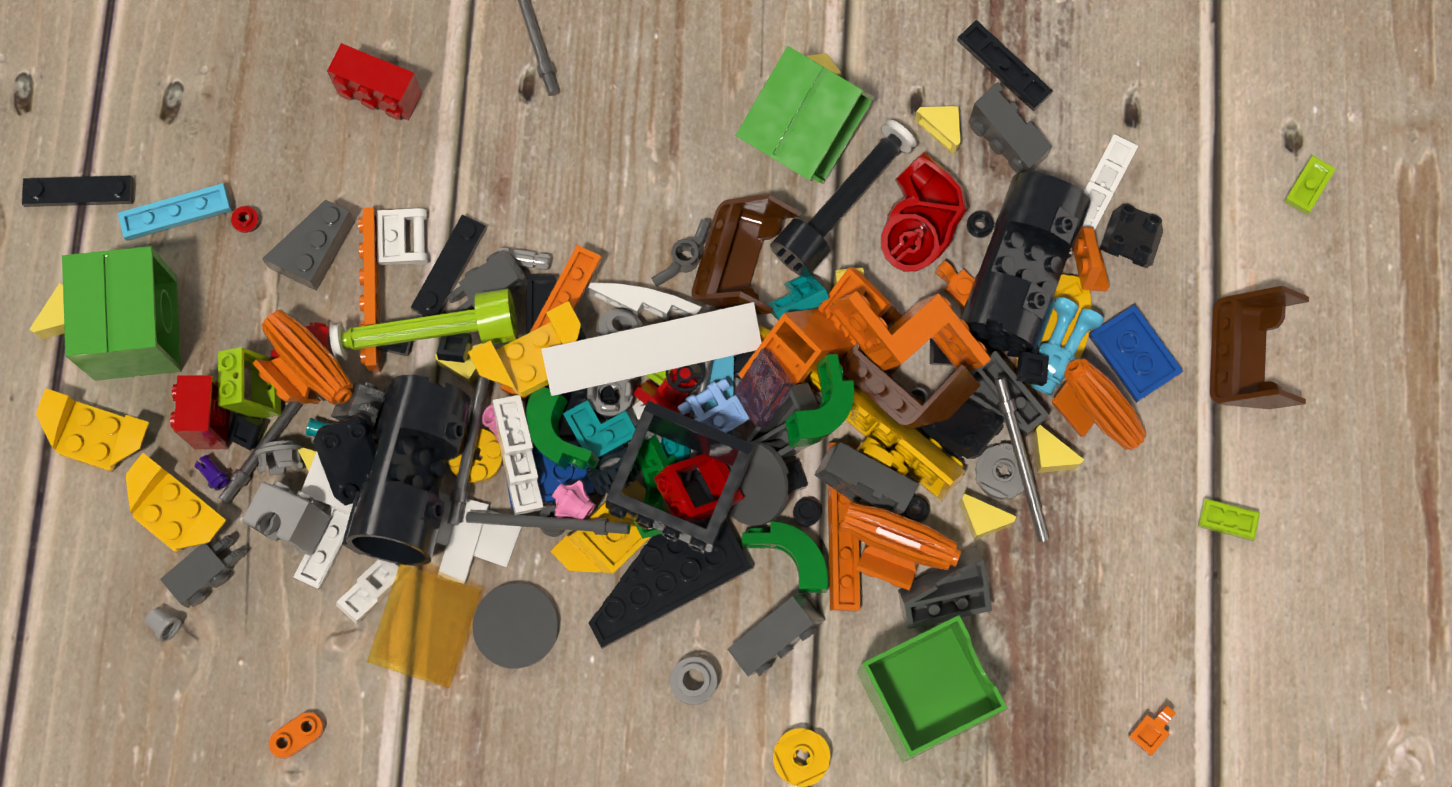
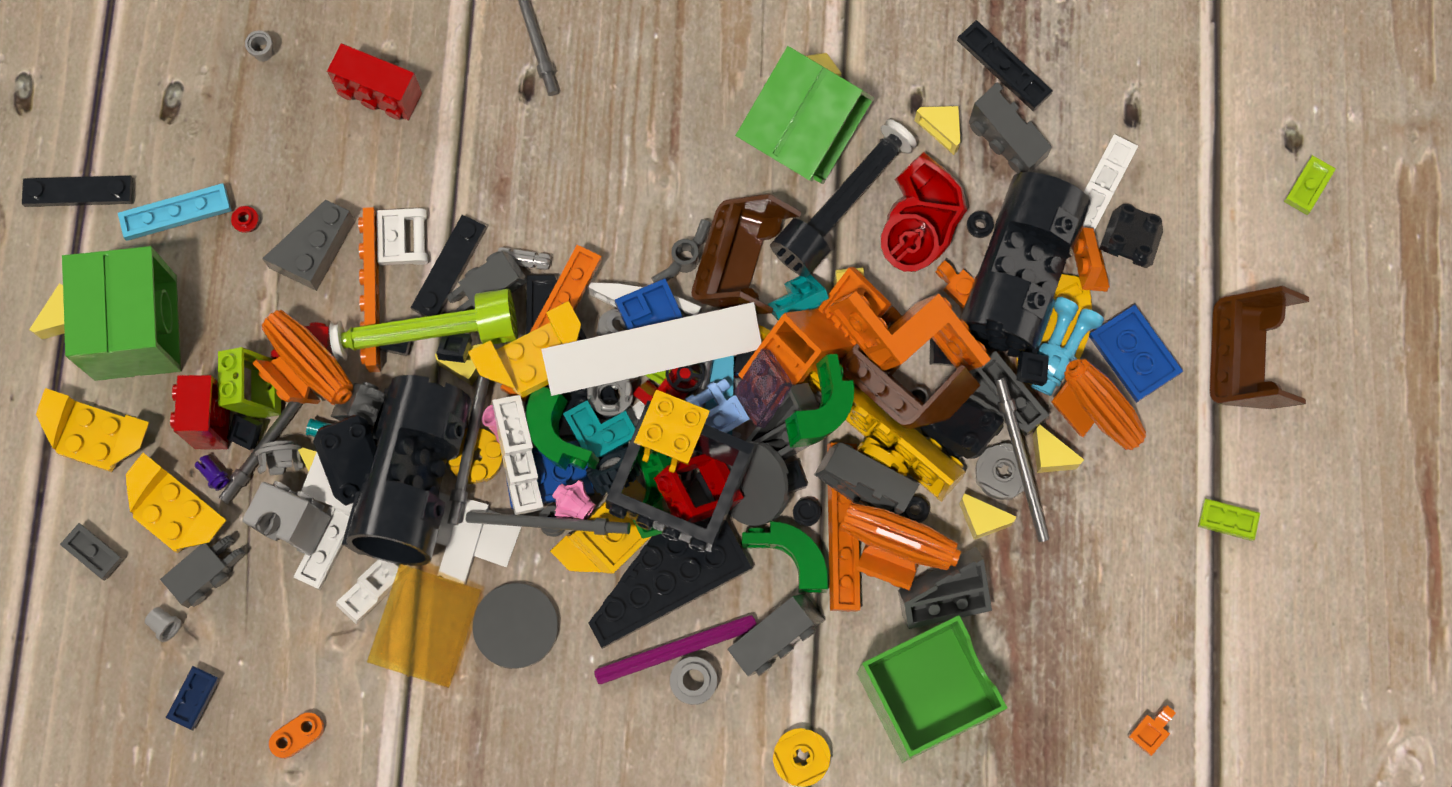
(91, 551): none -> dark grey plate
(192, 698): none -> dark blue plate
(257, 39): none -> light grey piece
(648, 306): none -> blue plate
(671, 428): none -> yellow plate
(674, 649): none -> magenta axle

